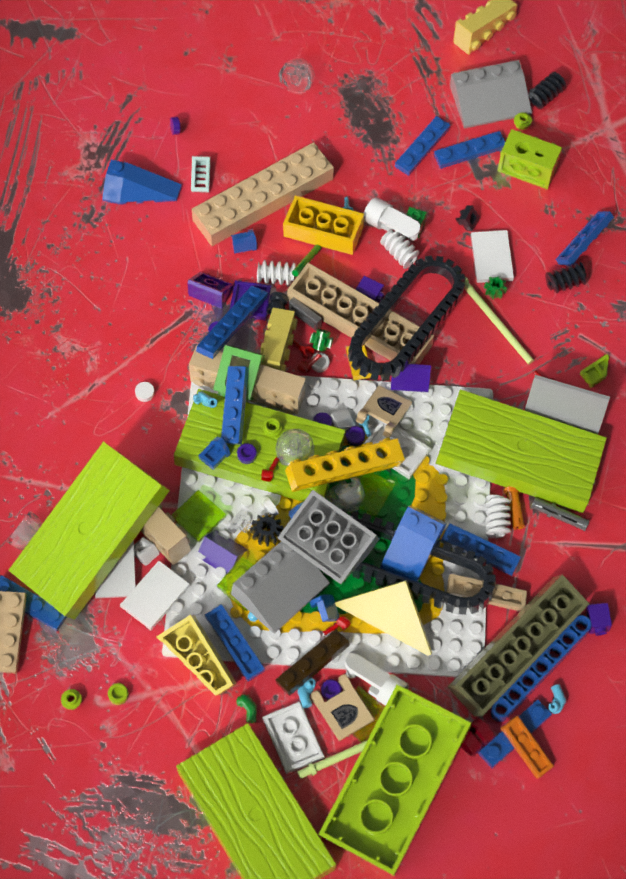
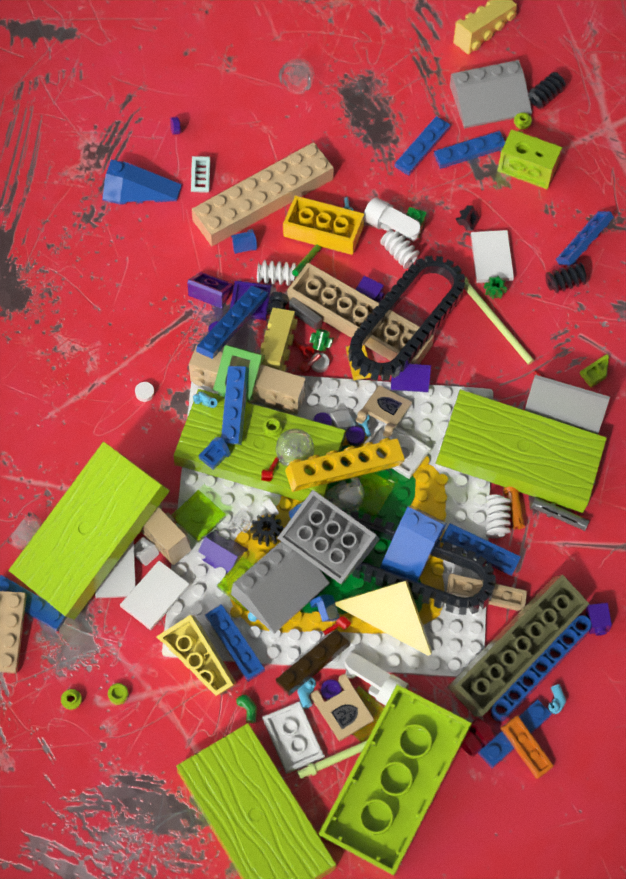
(246, 453): dark purple tile -> none

